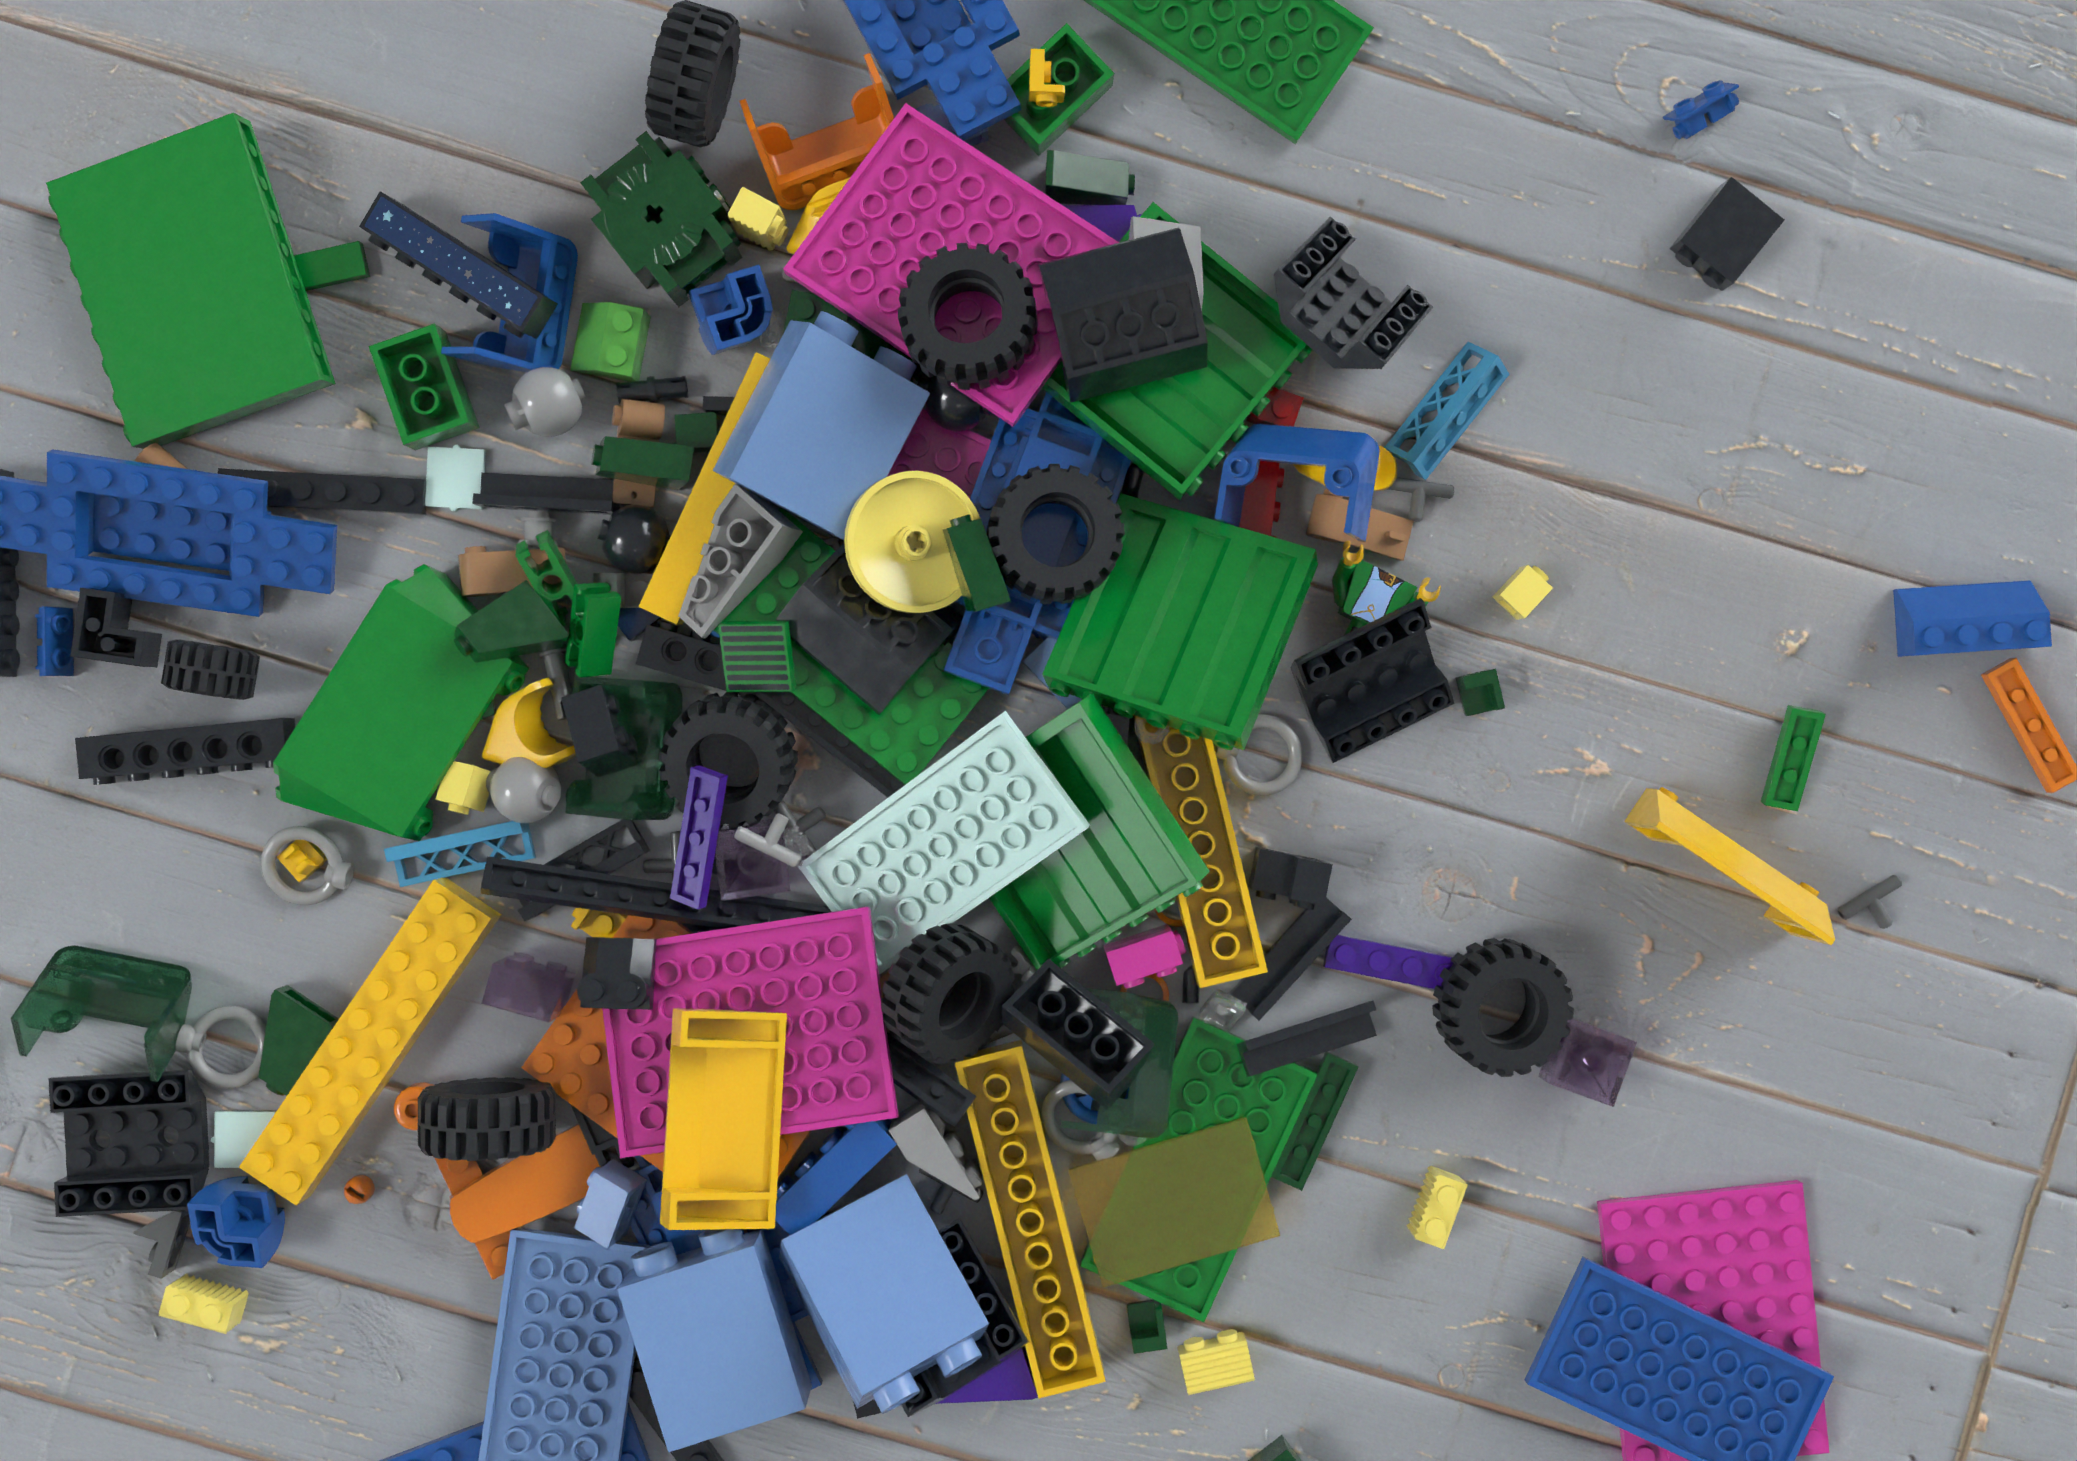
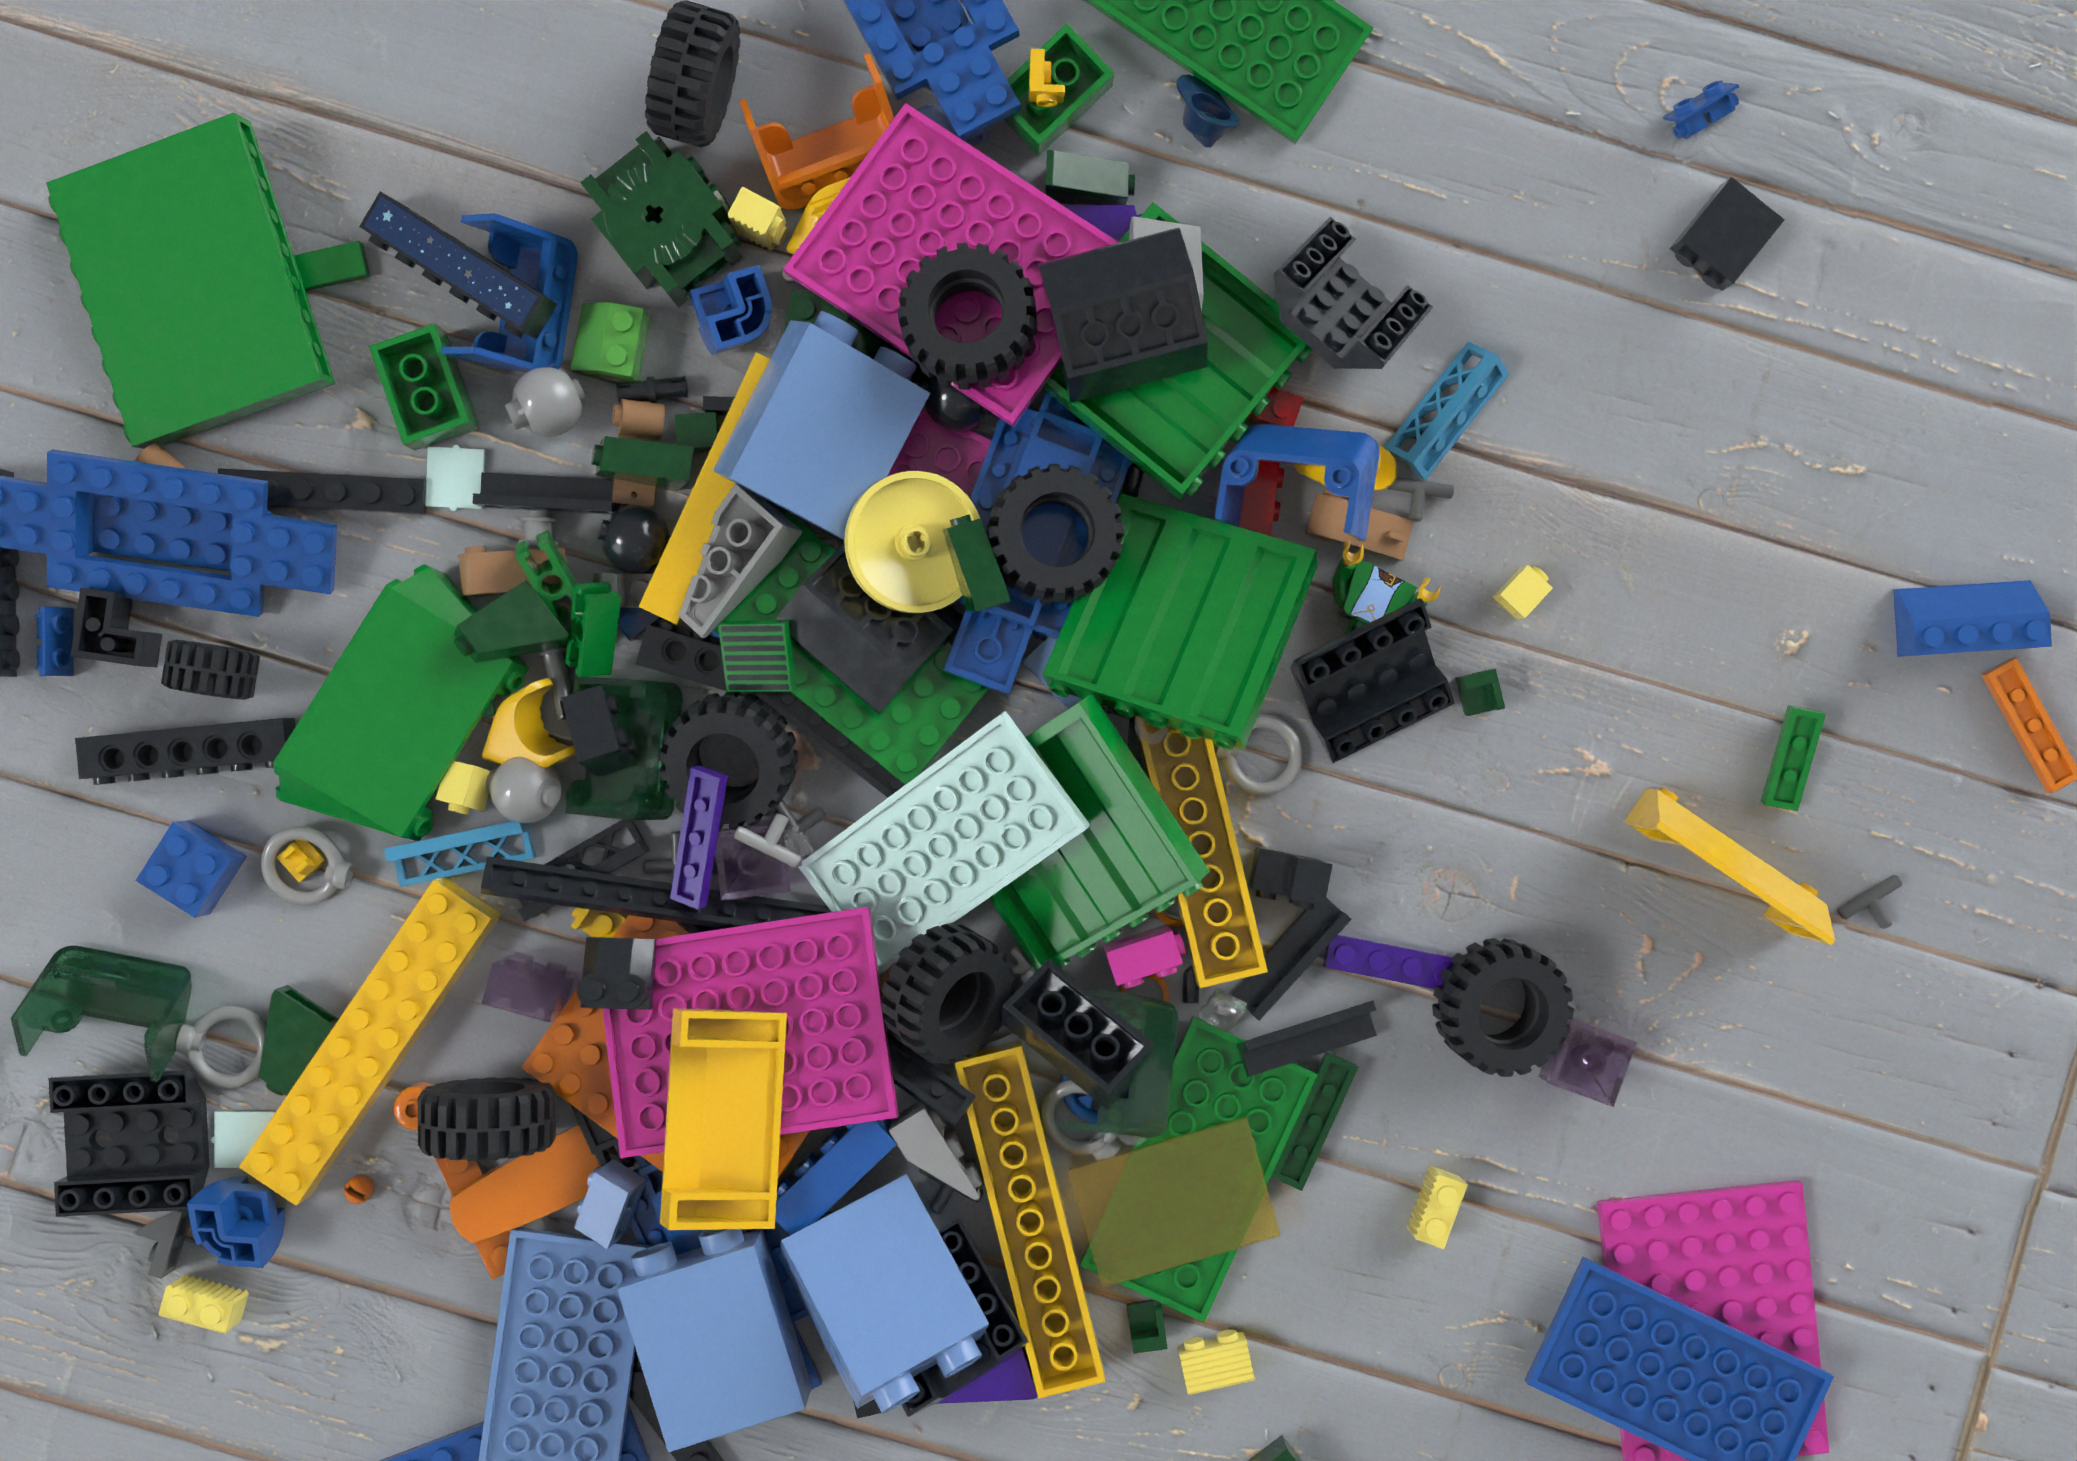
(191, 868): none -> blue brick
(1205, 111): none -> dark blue piece

